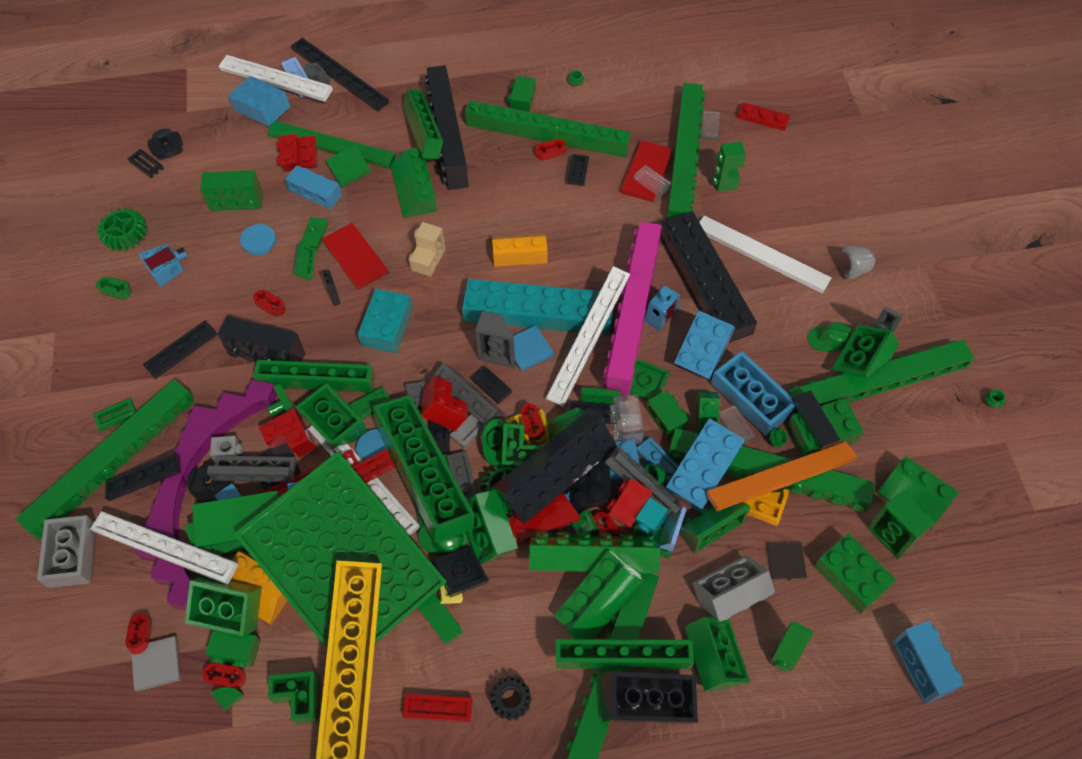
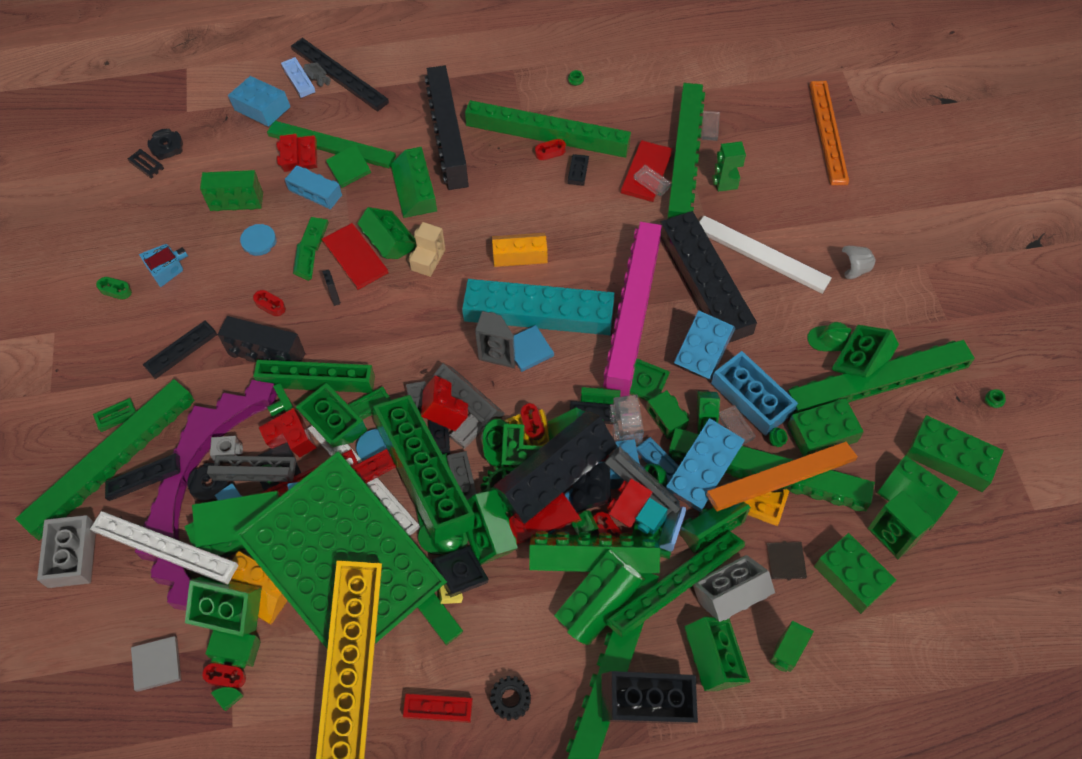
(133, 229): green gear -> none
(142, 633): red beam -> none
(276, 78): white tile -> none
(301, 691): green brick -> none
(385, 321): teal brick -> none
(387, 233): none -> green slope
(422, 124): green brick -> none
(491, 385): black plate -> none
(523, 93): green brick -> none
(587, 337): white tile -> none
(624, 654): green brick -> none
(664, 302): dark azure torso -> none
(675, 584): none -> green tile
(763, 116): red plate -> none
(816, 419): black tile -> none
(829, 133): none -> orange tile
(888, 319): dark grey slope -> none
(928, 662): dark azure brick -> none
(955, 453): none -> green brick

